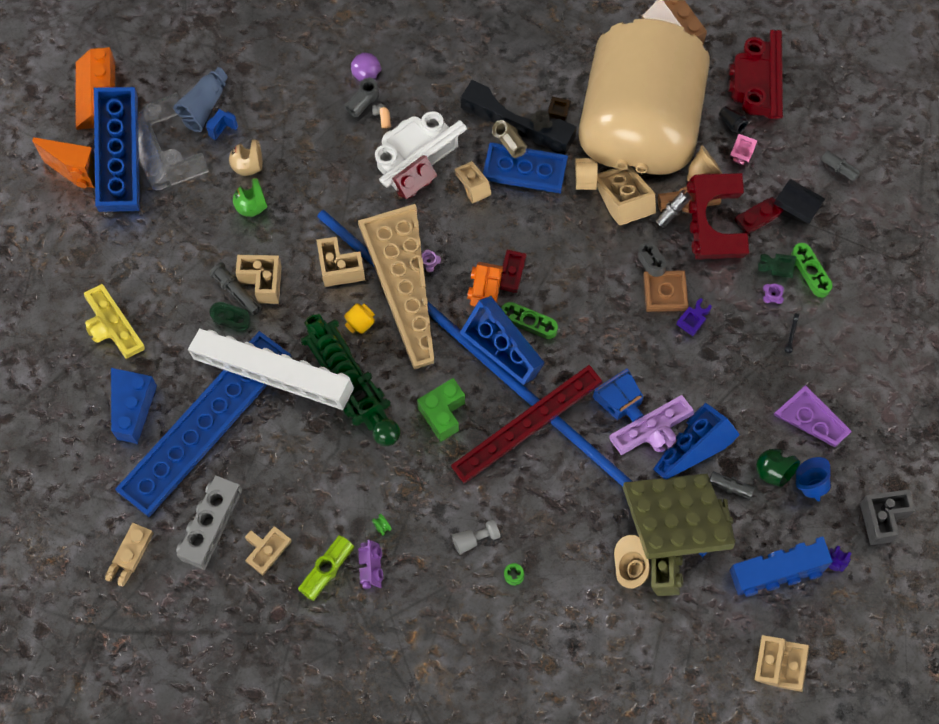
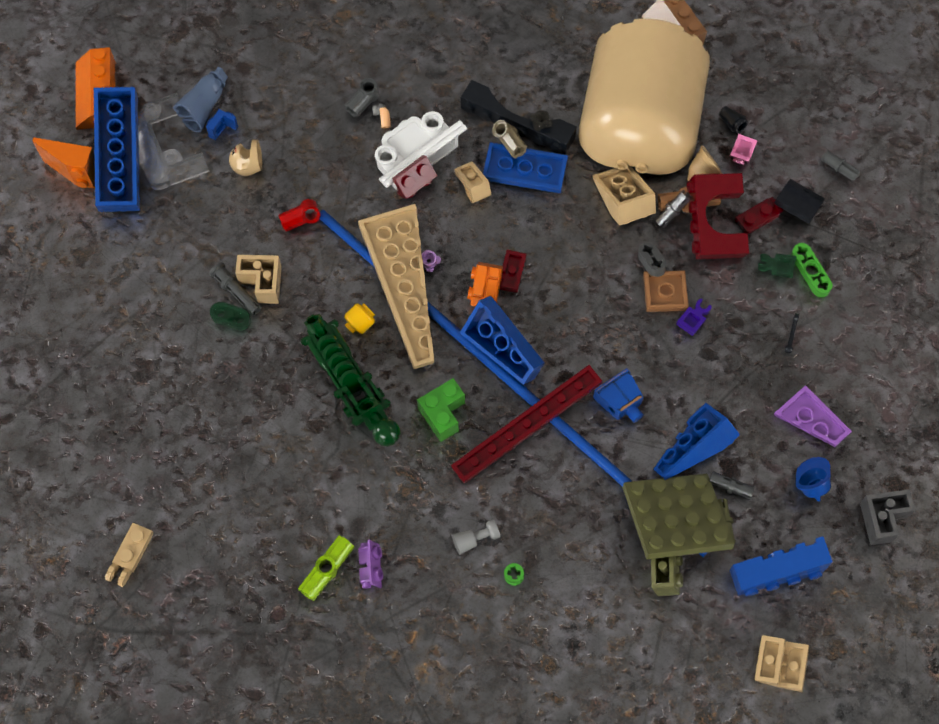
(111, 323): light yellow plate -> none
(130, 403): blue wedge -> none
(192, 436): blue plate -> none
(201, 554): light grey brick -> none
(251, 201): bright green helmet -> none
(266, 550): tan plate -> none
(271, 368): white brick -> none
(297, 216): none -> red piece
(339, 268): tan brick -> none
(365, 66): medium lavender hair -> none
(381, 524): bright green bush -> none
(545, 321): bright green beam -> none
(559, 108): dark brown plate -> none
(586, 174): tan plate -> none
(631, 562): tan piece -> none
(653, 427): lavender plate -> none
(758, 77): dark red brick -> none
(773, 288): medium lavender plate -> none
(775, 468): dark green helmet -> none
(839, 559): dark purple plate -> none

